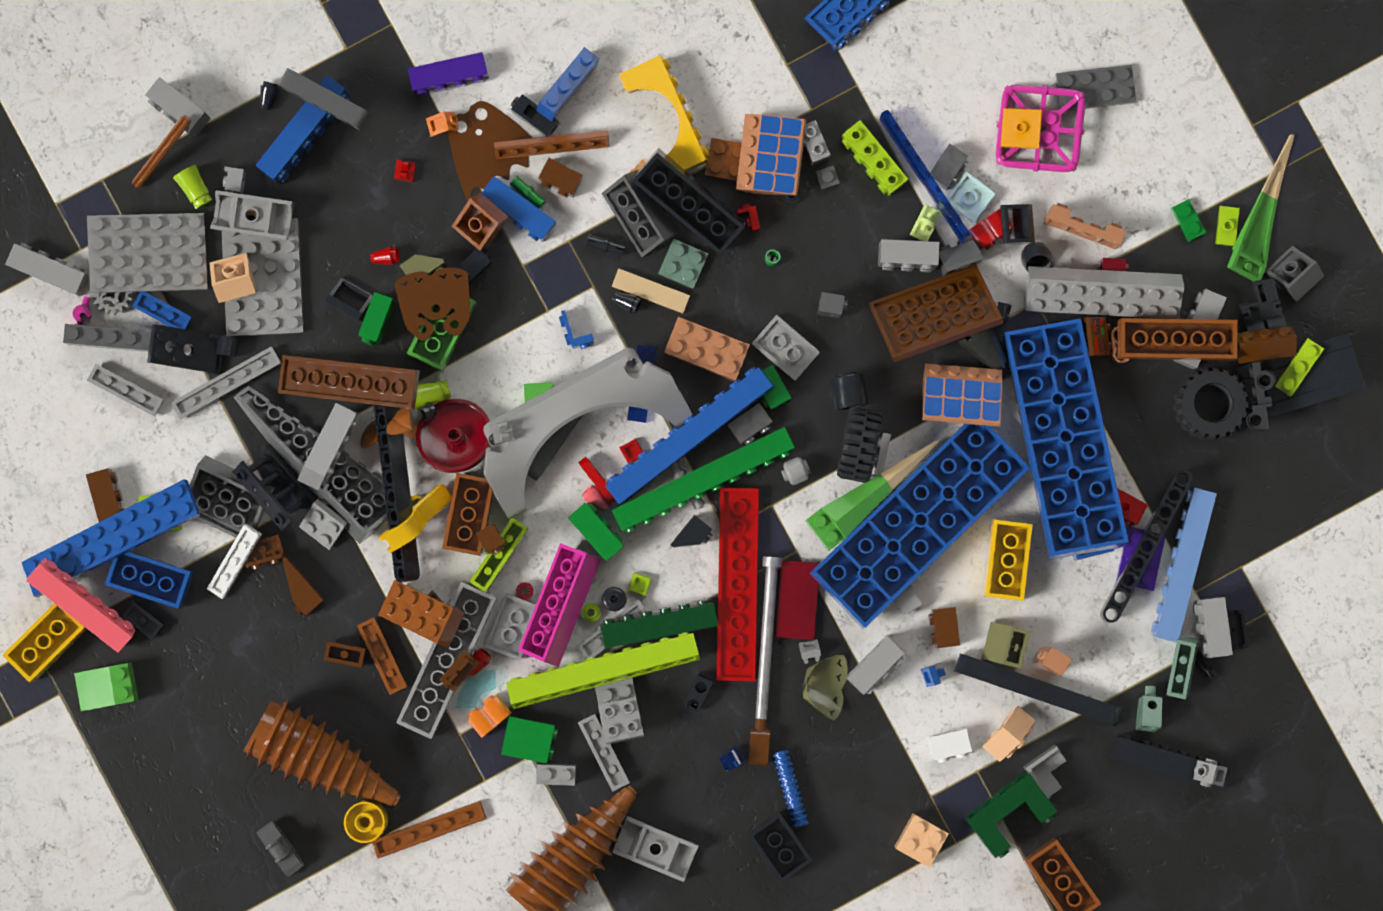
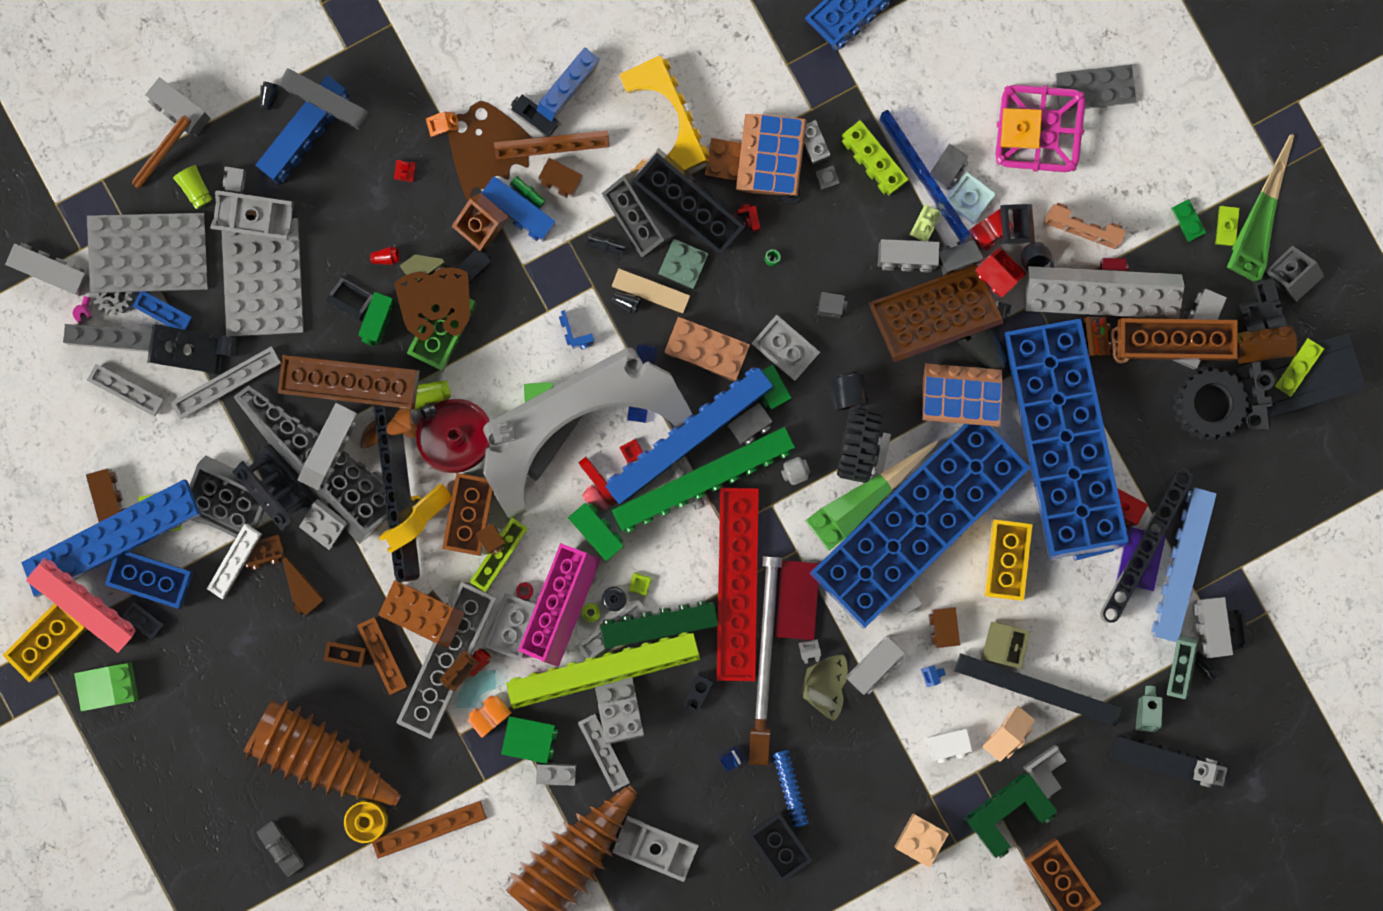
(232, 278): light nougat slope -> none
(448, 73): dark purple brick -> none
(693, 534): black slope -> none
(1000, 272): none -> red brick
(1052, 660): nougat brick -> none

